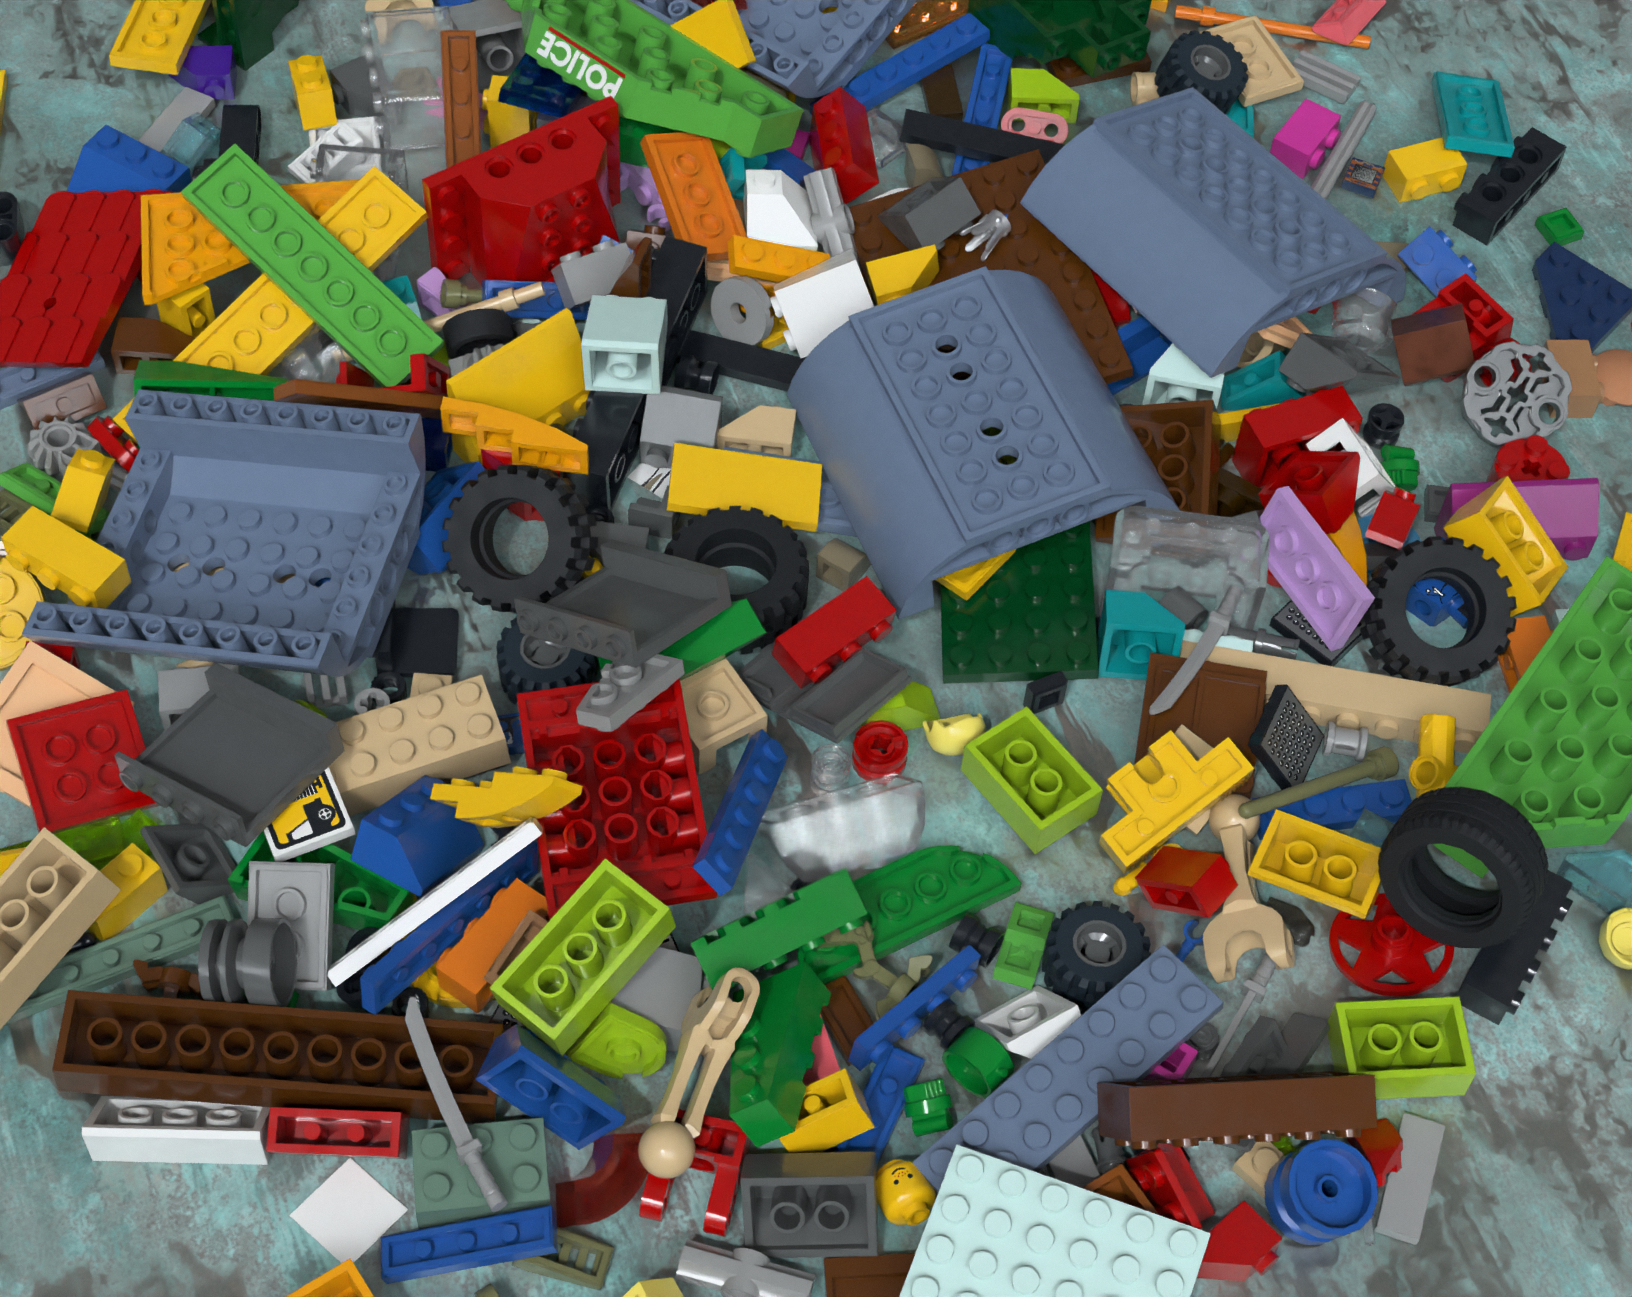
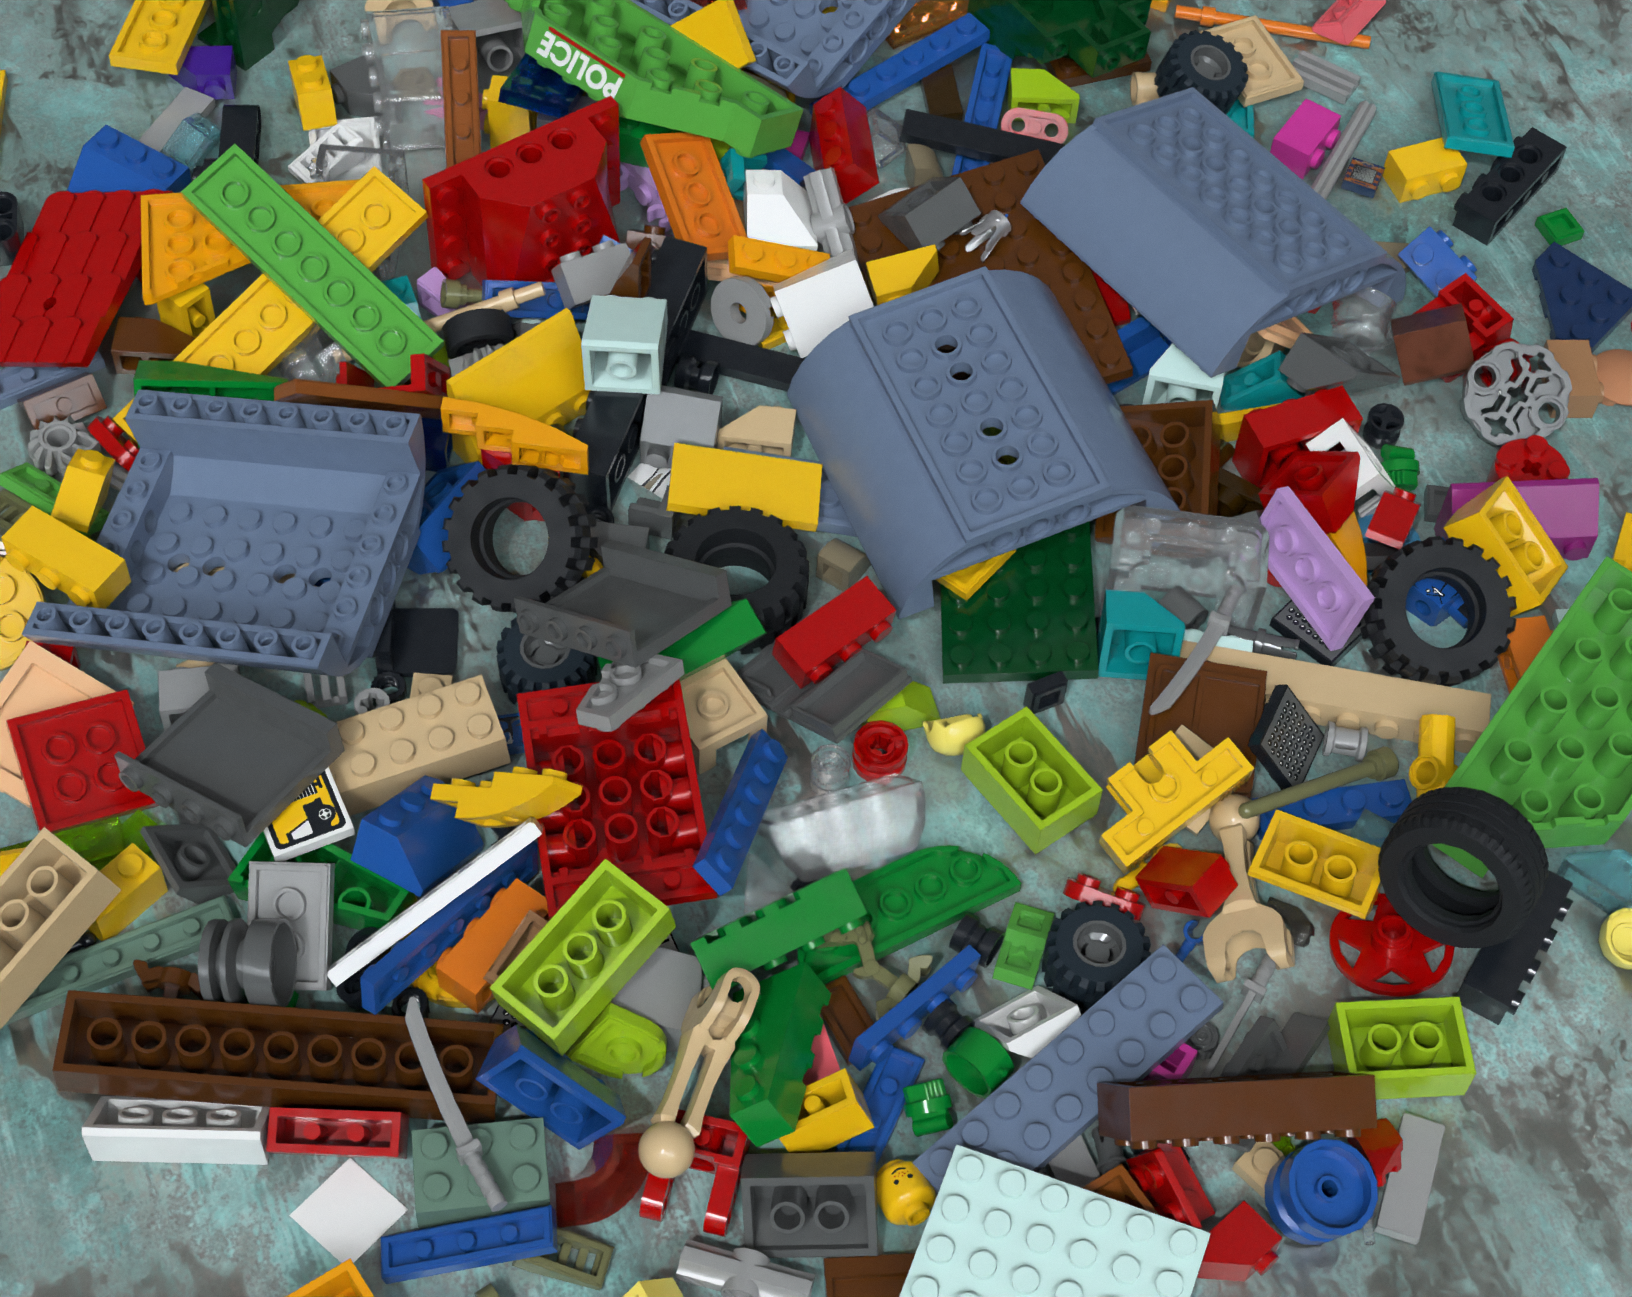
(1088, 889): none -> red plate

